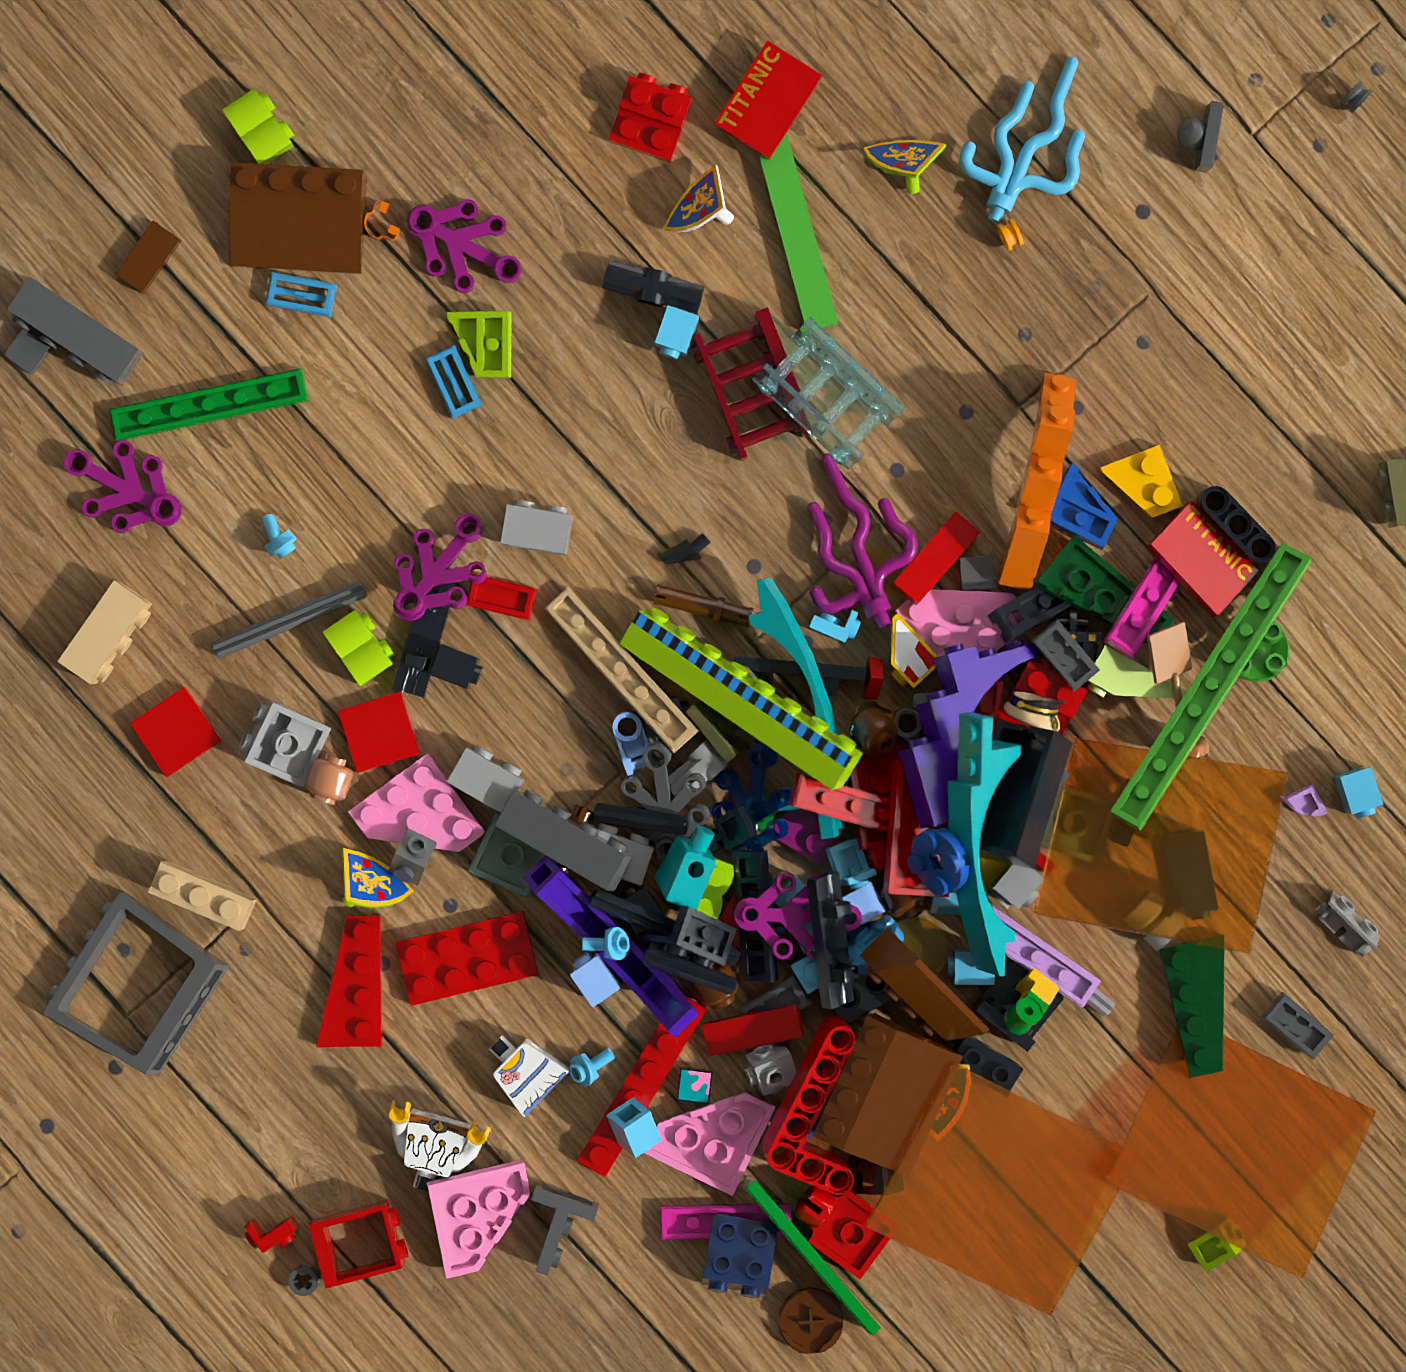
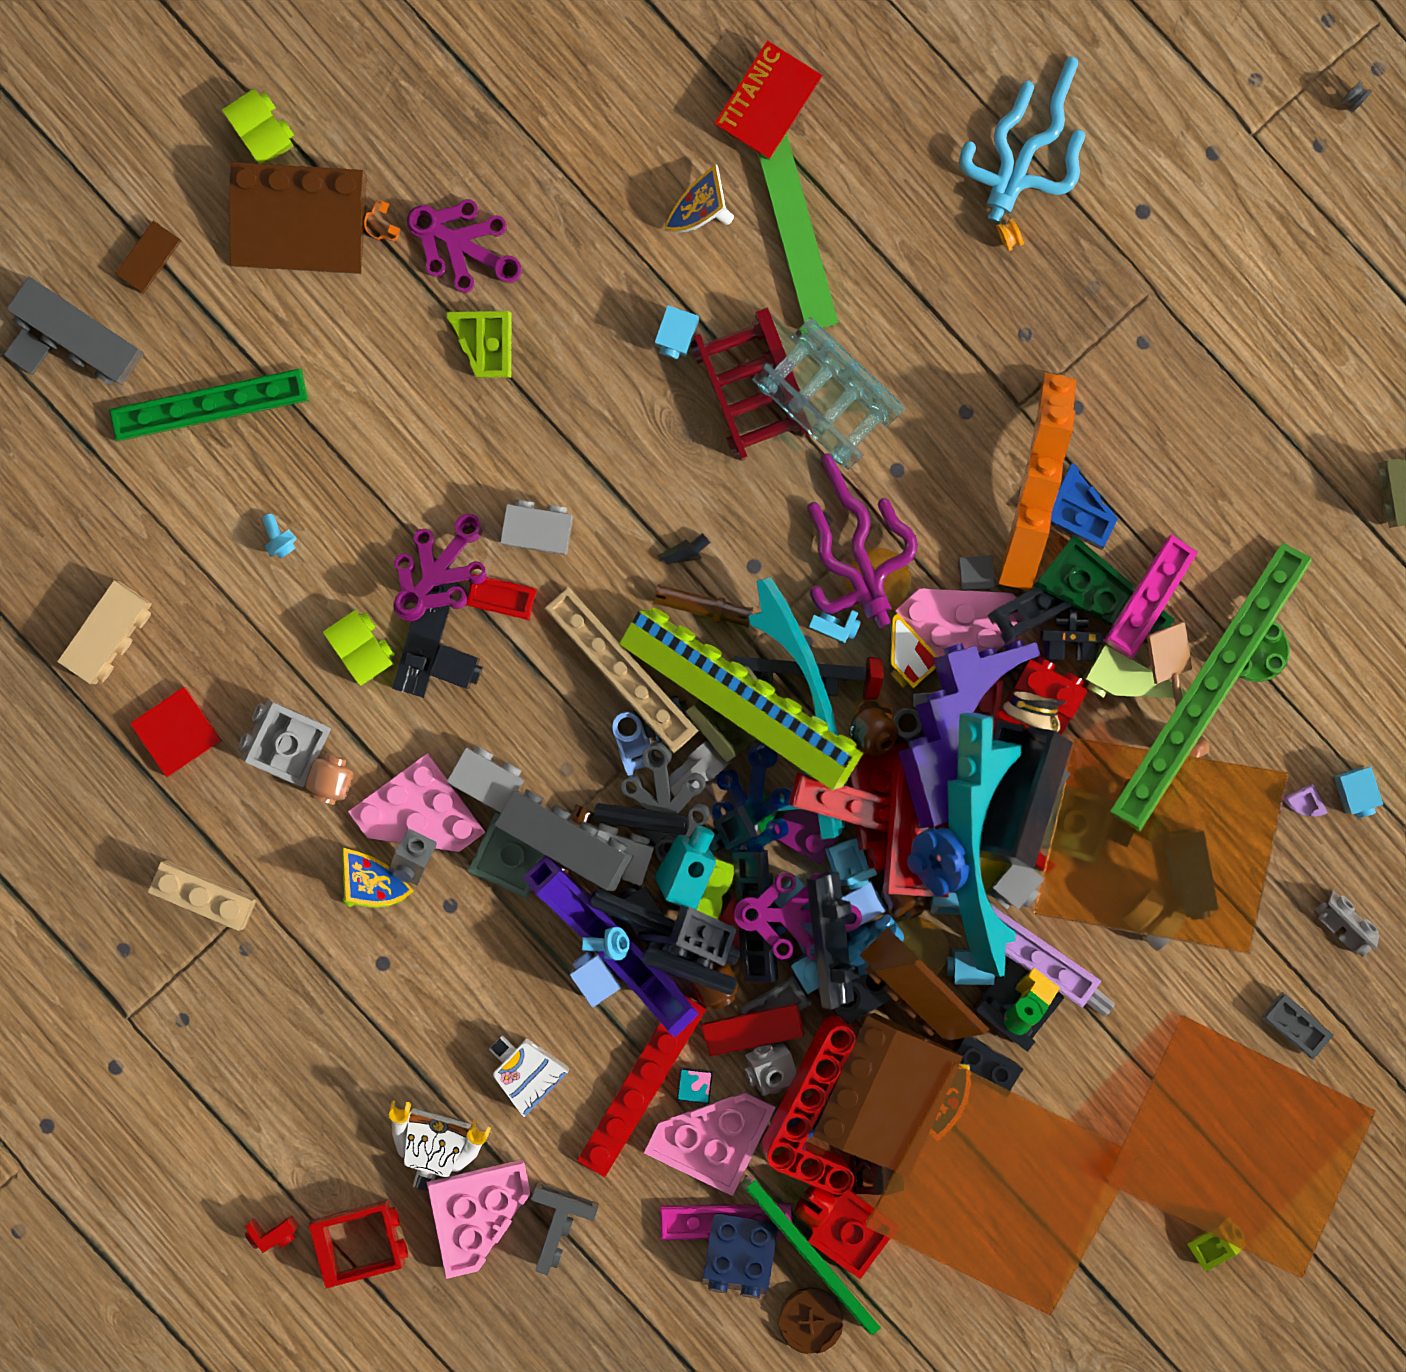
(129, 489): magenta plant -> none
(179, 1014): dark grey windscreen -> none
(289, 619): dark grey axle -> none
(302, 1270): dark grey bush -> none
(328, 300): dark azure tile -> none
(355, 992): red wing -> none
(379, 732): red tile -> none
(465, 408): dark azure tile -> none
(467, 958): red plate -> none
(585, 1070): medium azure plate -> none
(634, 1127): medium azure brick -> none
(651, 117): red plate -> none
(653, 287): black piece -> none
(904, 158): shield -> none
(936, 558): red tile -> none
(1065, 655): dark grey plate -> none
(1145, 481): yellow wing -> none
(1197, 998): dark green wing -> none
(1202, 135): dark grey tile -> none
(1202, 558): tile -> none
(1251, 529): black beam -> none

